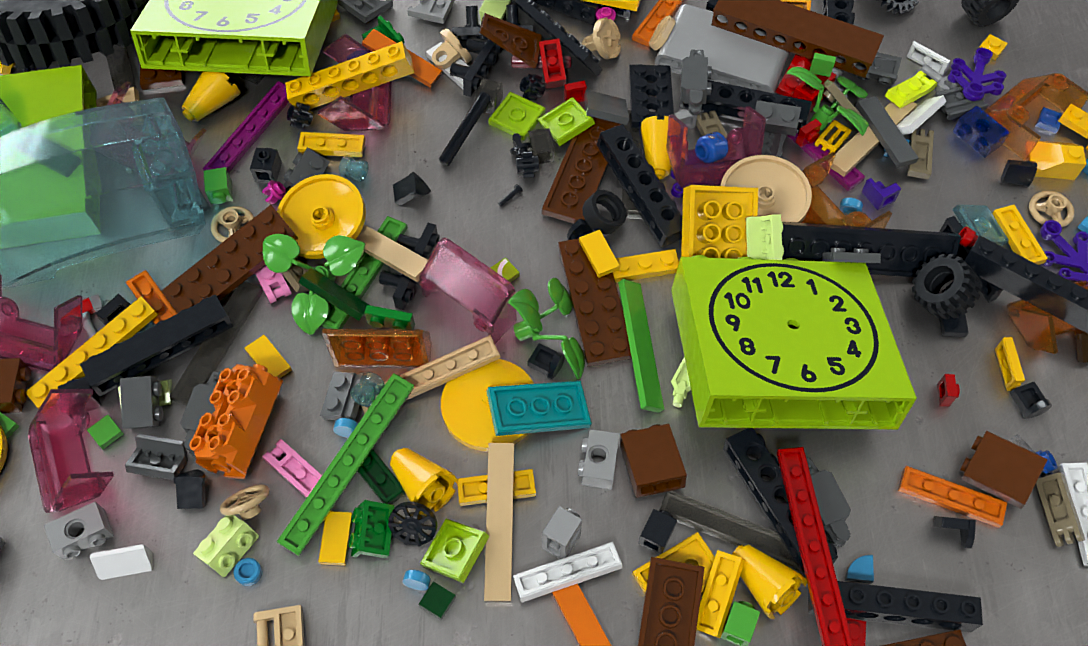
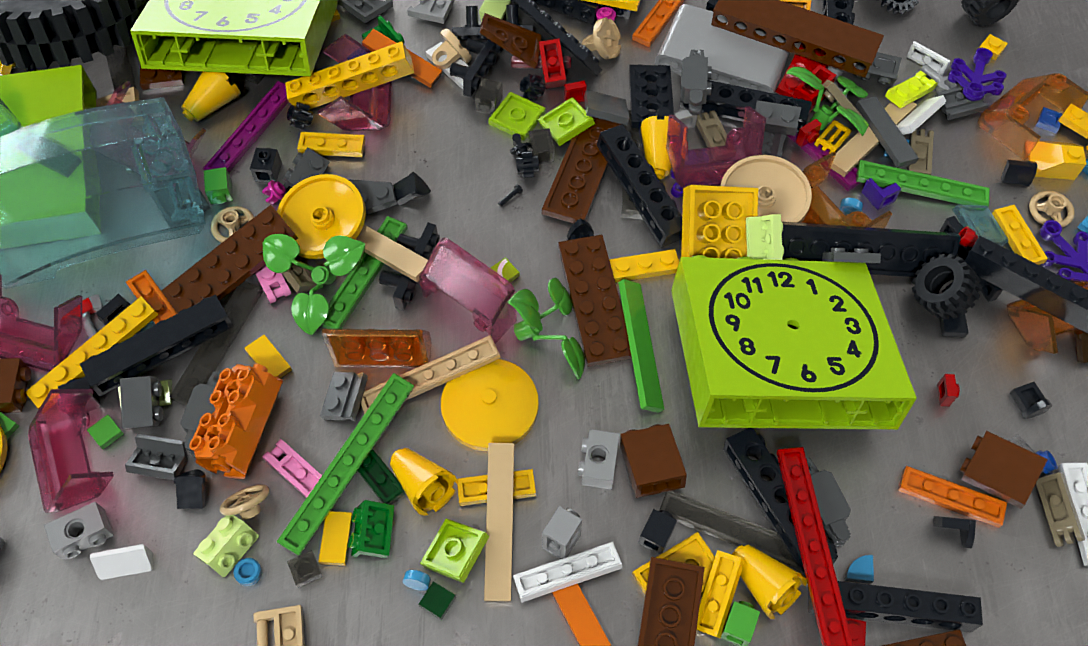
(304, 569): none -> clear smoke plate
(333, 293): dark green tile -> none
(344, 427): dark azure tile -> none
(353, 168): clear light blue wheel -> none
(365, 391): clear light blue wheel -> none
(376, 194): none -> dark grey wing
(389, 318): green plate -> none
(412, 523): black wheel -> none
(464, 128): black axle -> none
(538, 408): teal tile -> none
(546, 360): black tile -> none
(599, 253): yellow tile -> none
(614, 206): black tyre -> none
(662, 33): tan tile -> none
(680, 384): yellowish green piece -> none
(711, 147): blue head -> none
(822, 64): bright green tile -> none
(923, 184): none -> bright green tile
(980, 131): clear blue brick -> none
(1009, 363): yellow tile -> none

